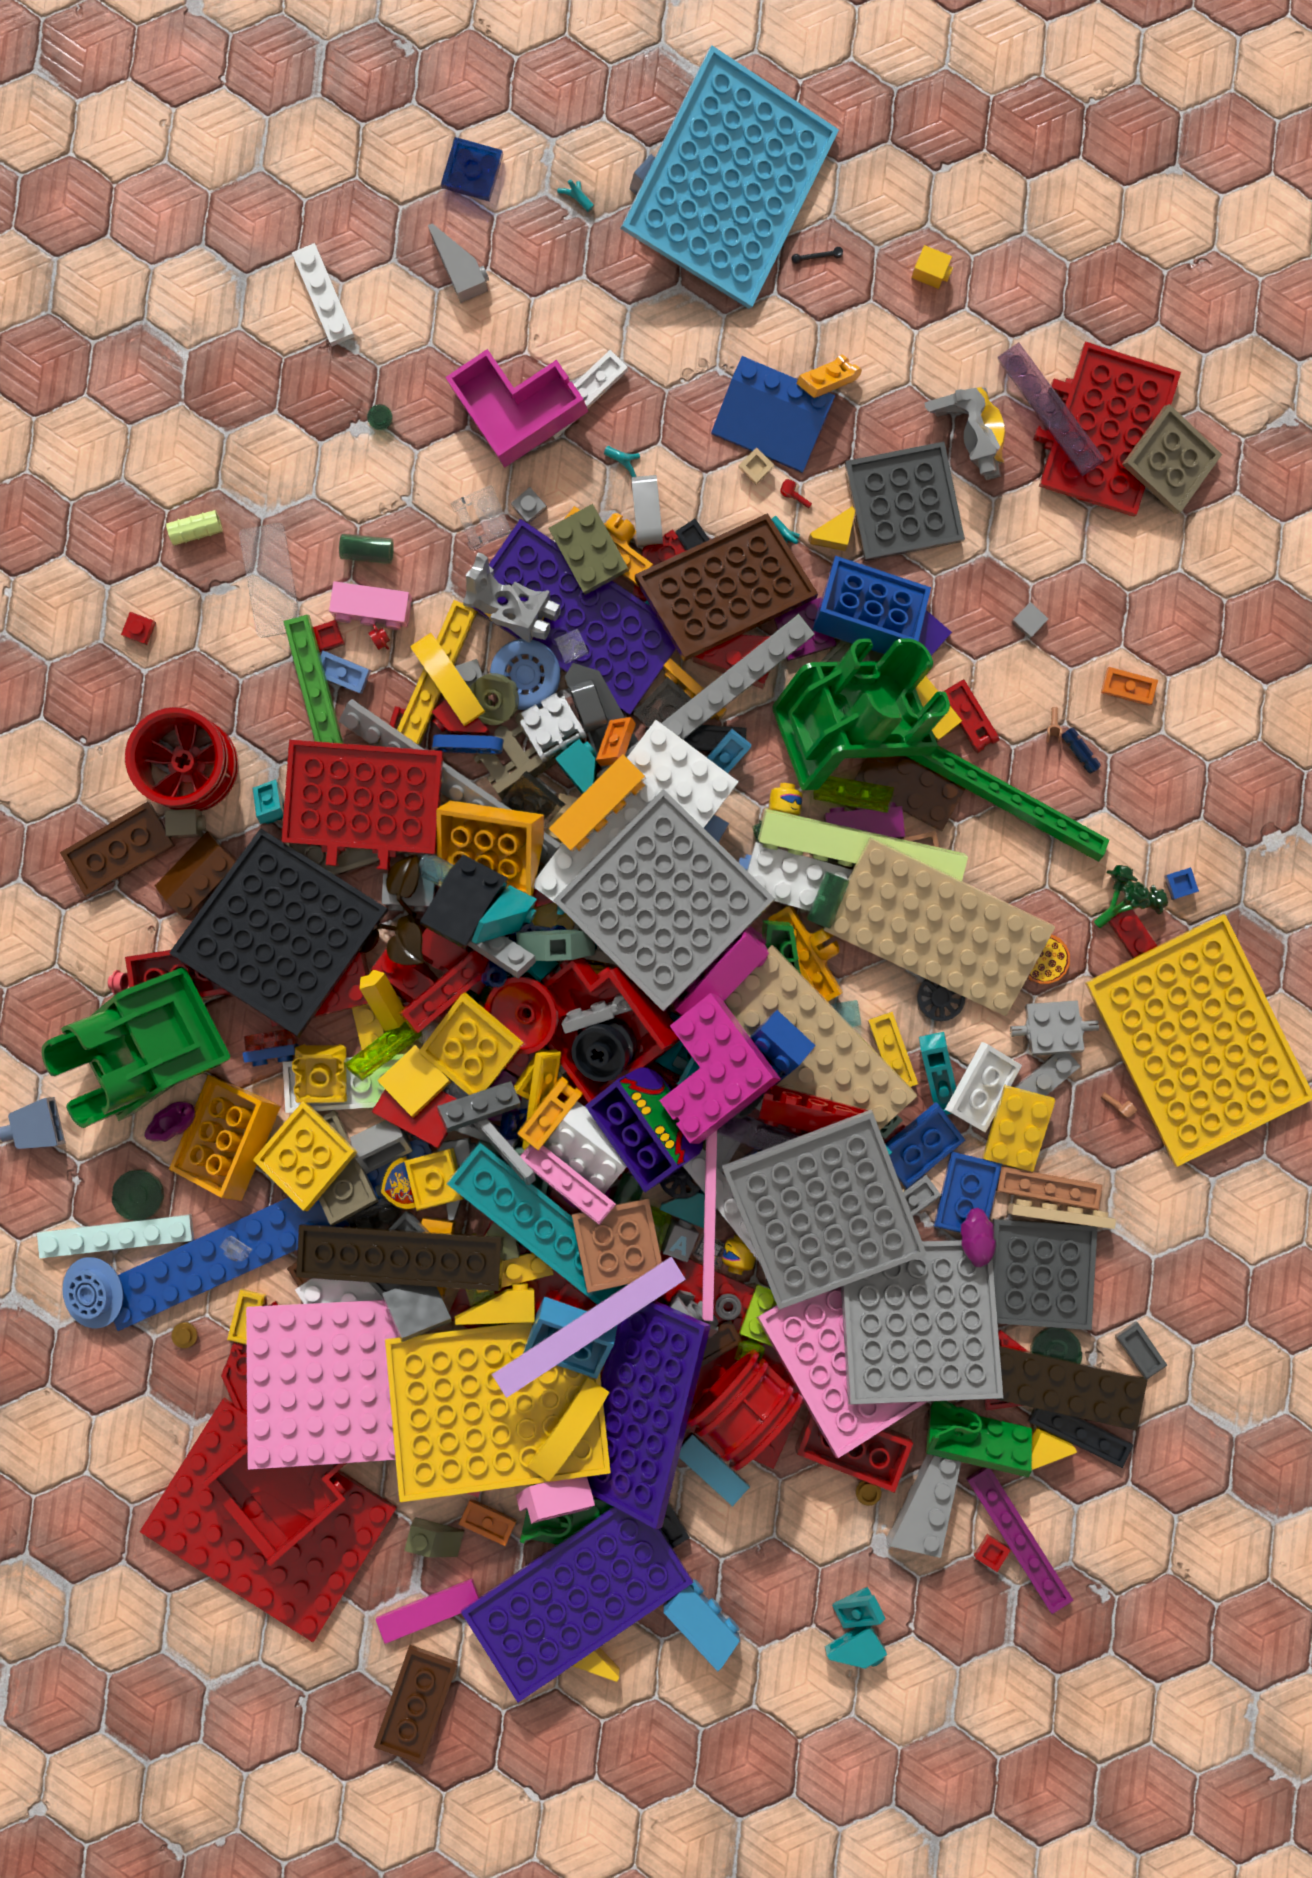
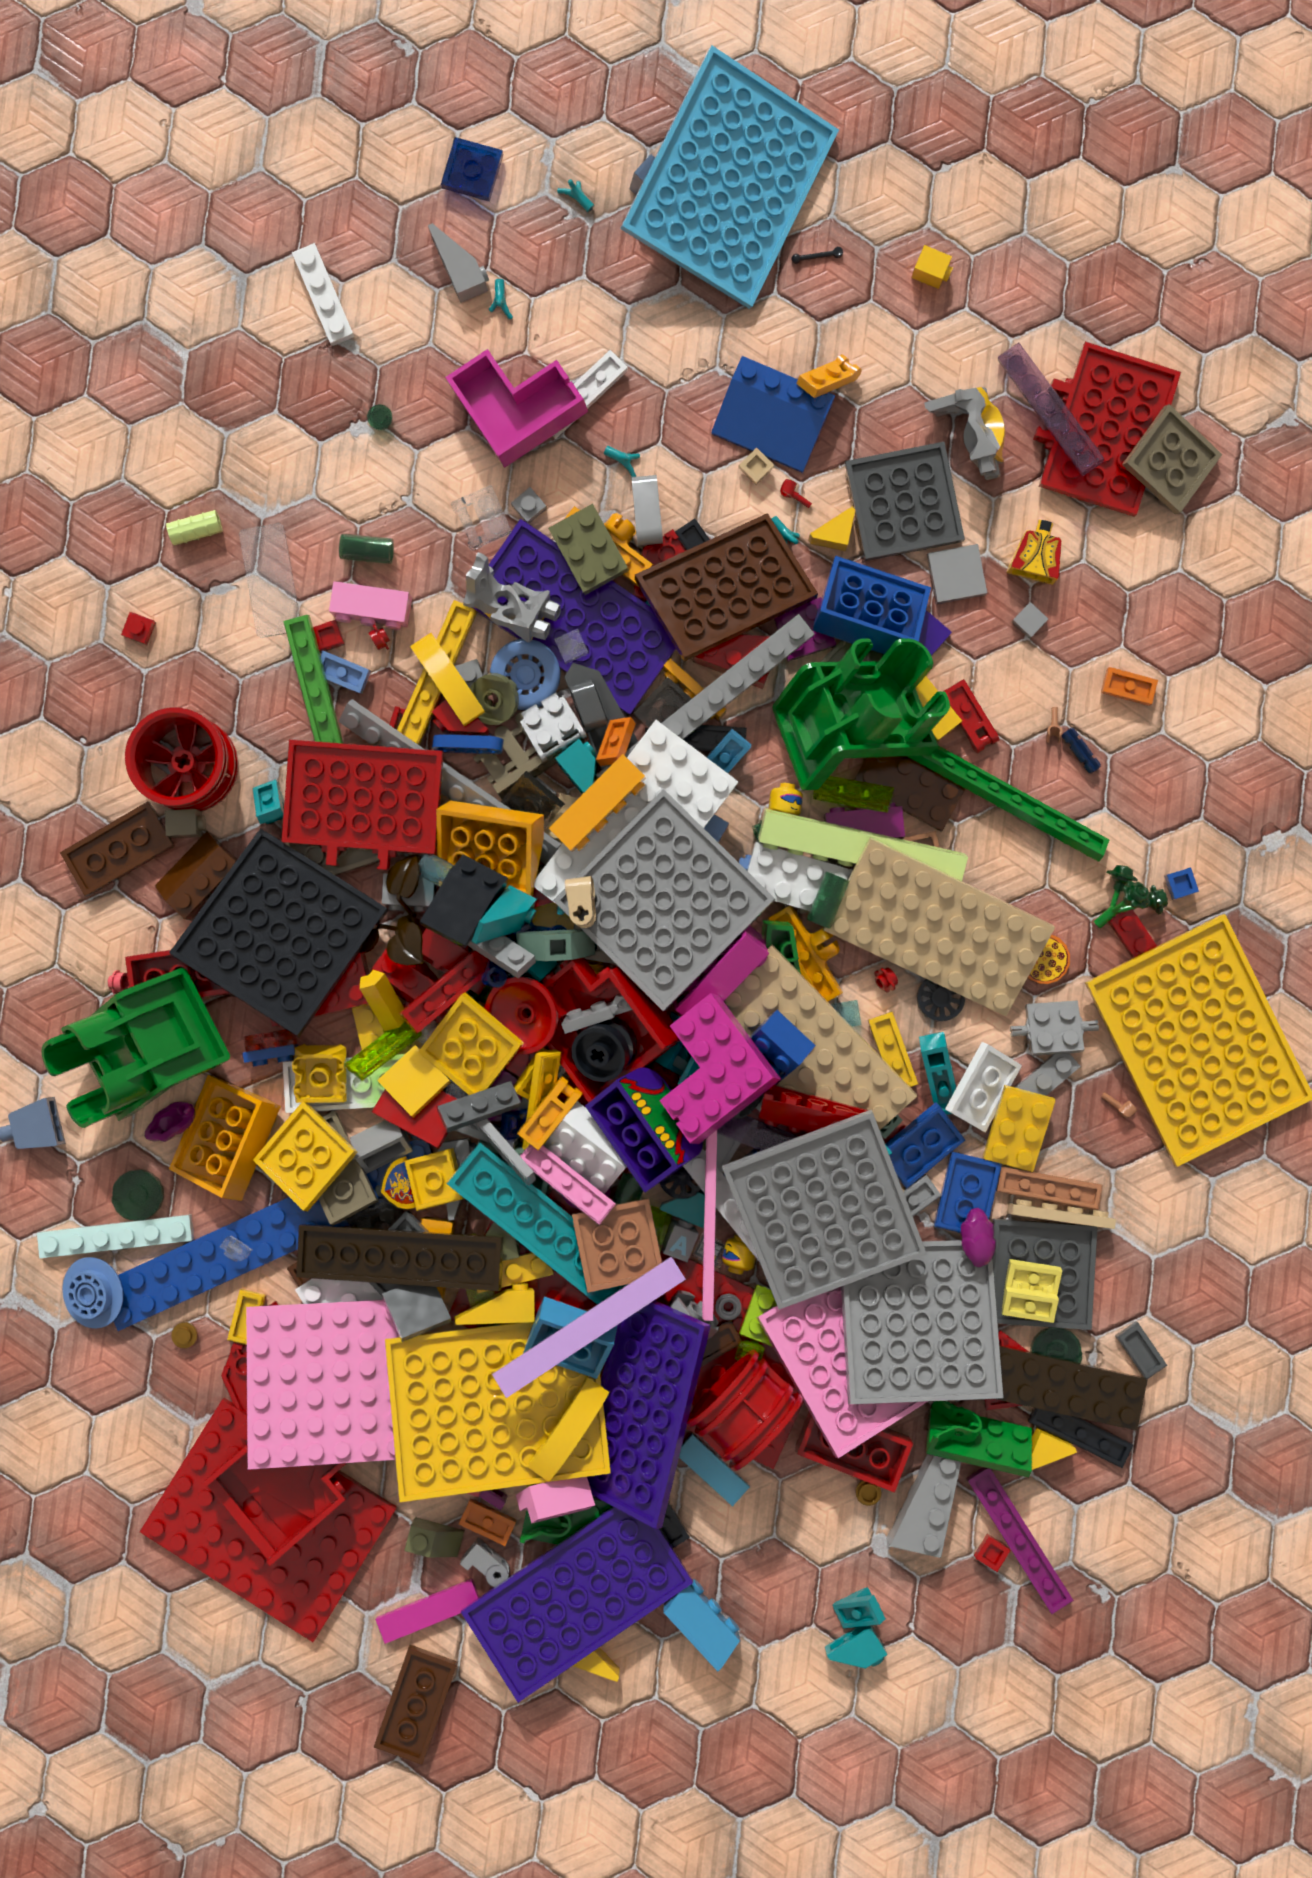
(487, 1562): none -> light grey leg
(494, 1497): none -> magenta tile
(499, 299): none -> teal bar
(580, 896): none -> tan piece
(886, 979): none -> red plate
(957, 574): none -> light grey tile
(1031, 1291): none -> light yellow slope
(1037, 555): none -> torso

